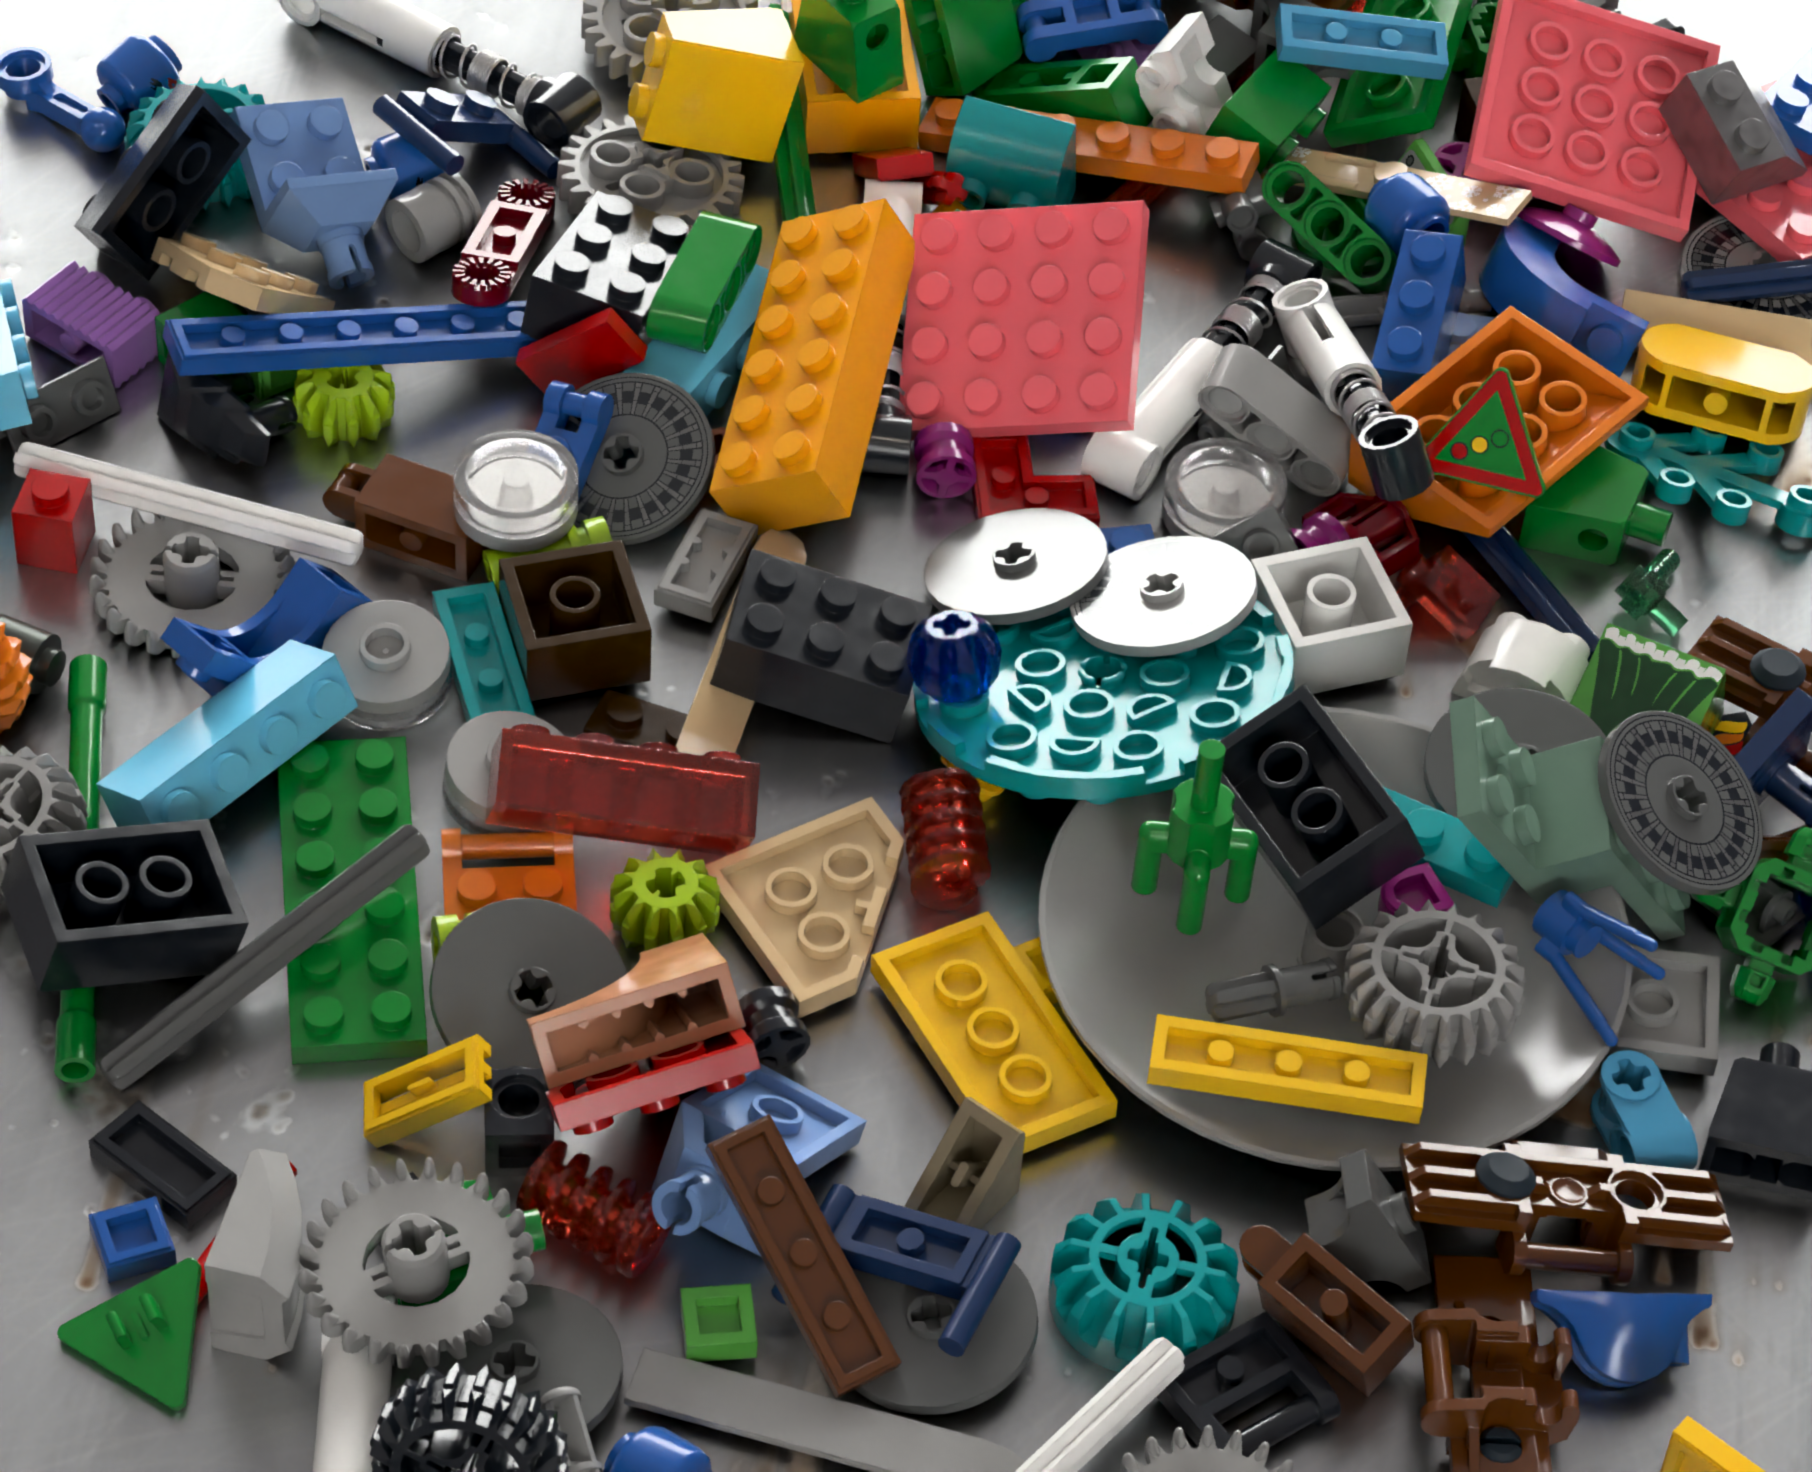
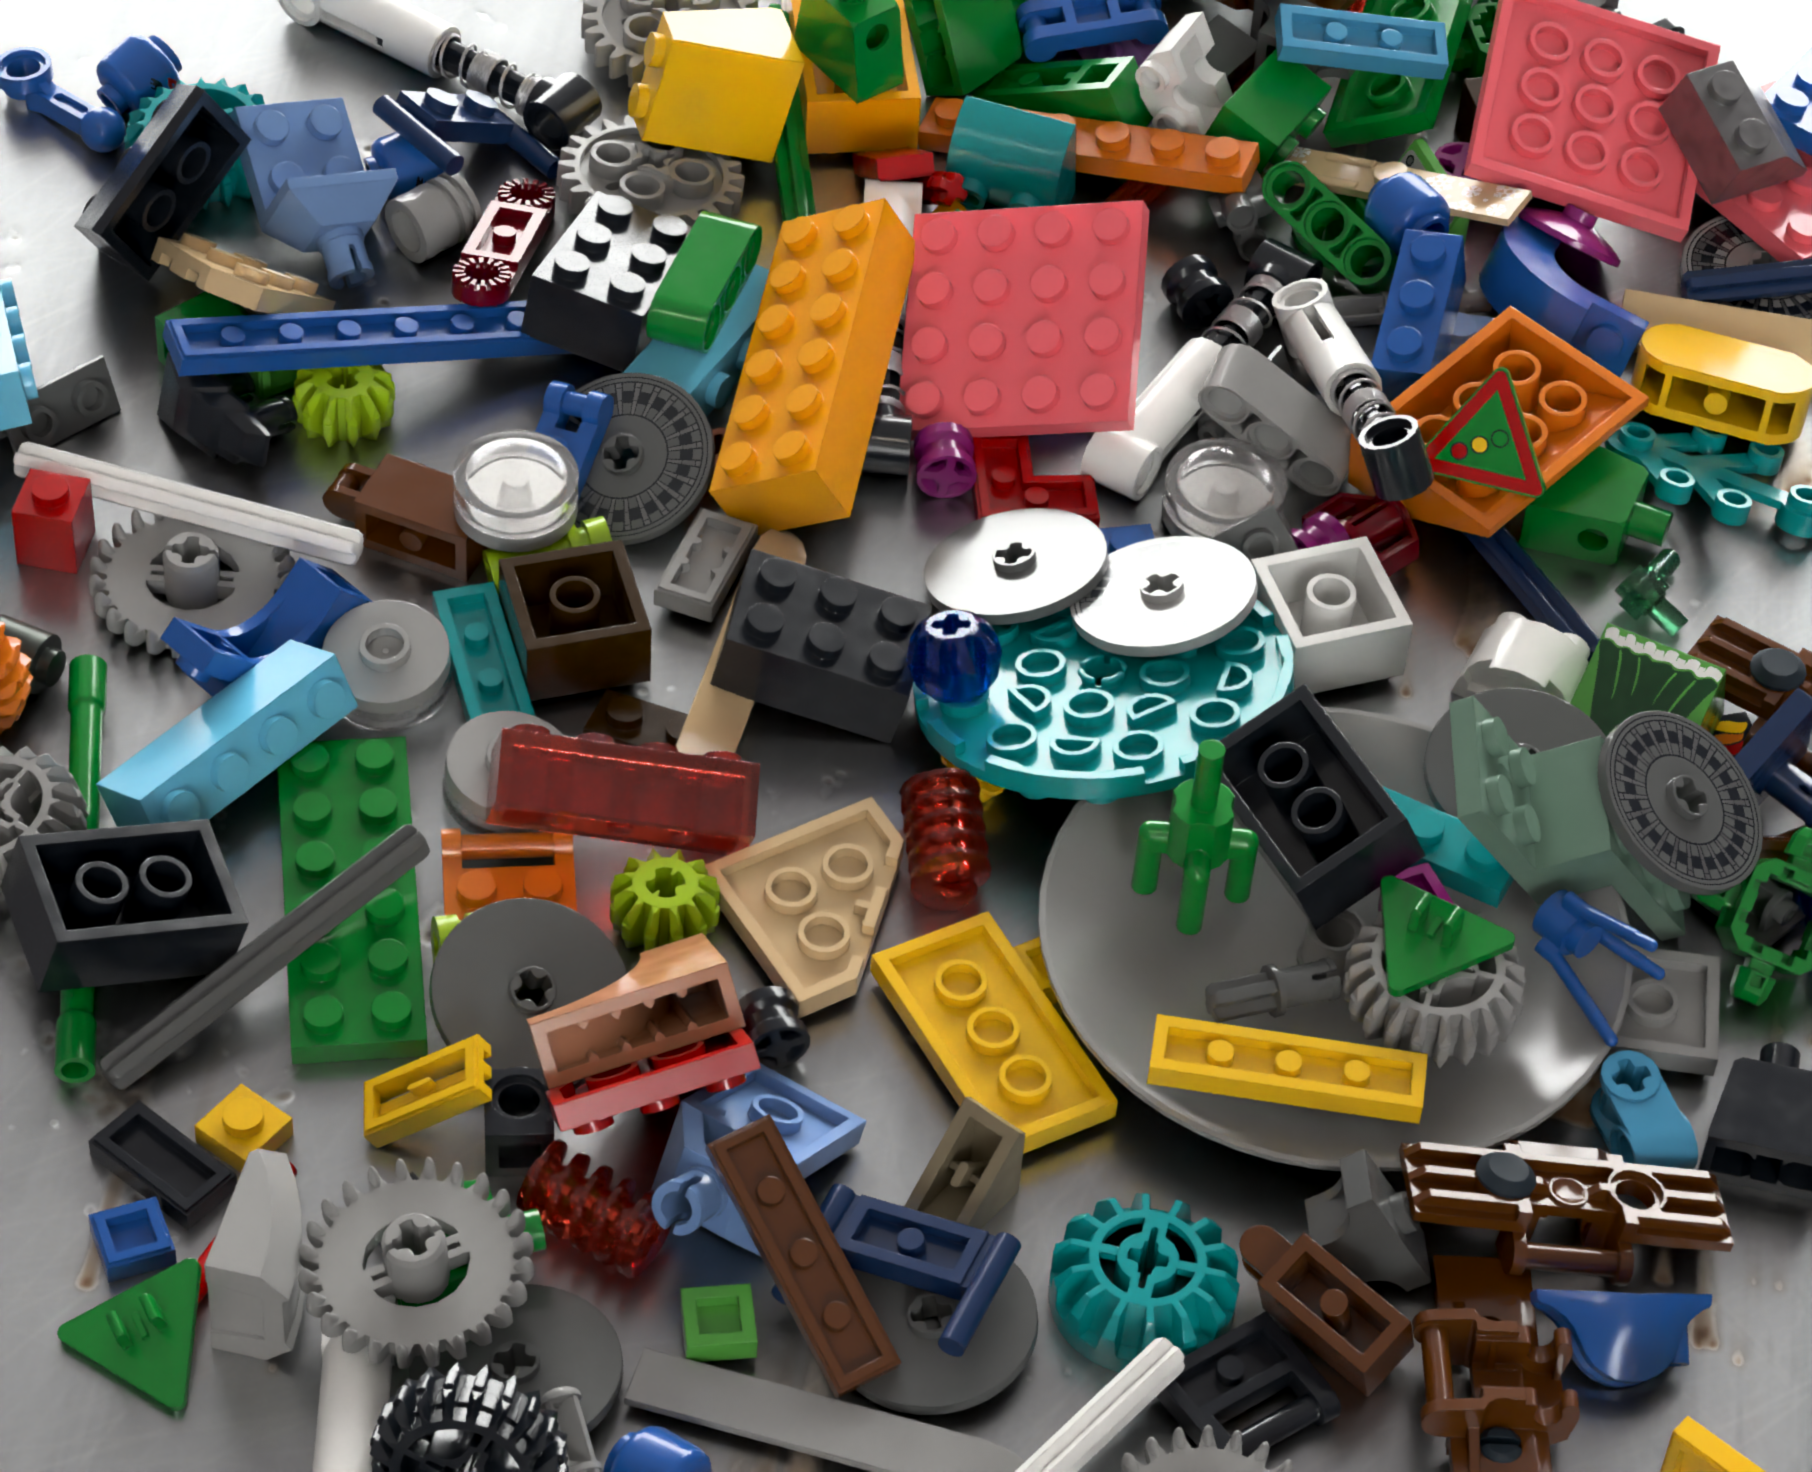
(88, 317): medium lavender brick -> none
(242, 1125): none -> yellow plate
(583, 352): red tile -> none
(1196, 290): none -> black wheel
(1431, 937): none -> green piece
(1448, 591): clear red bracket -> none

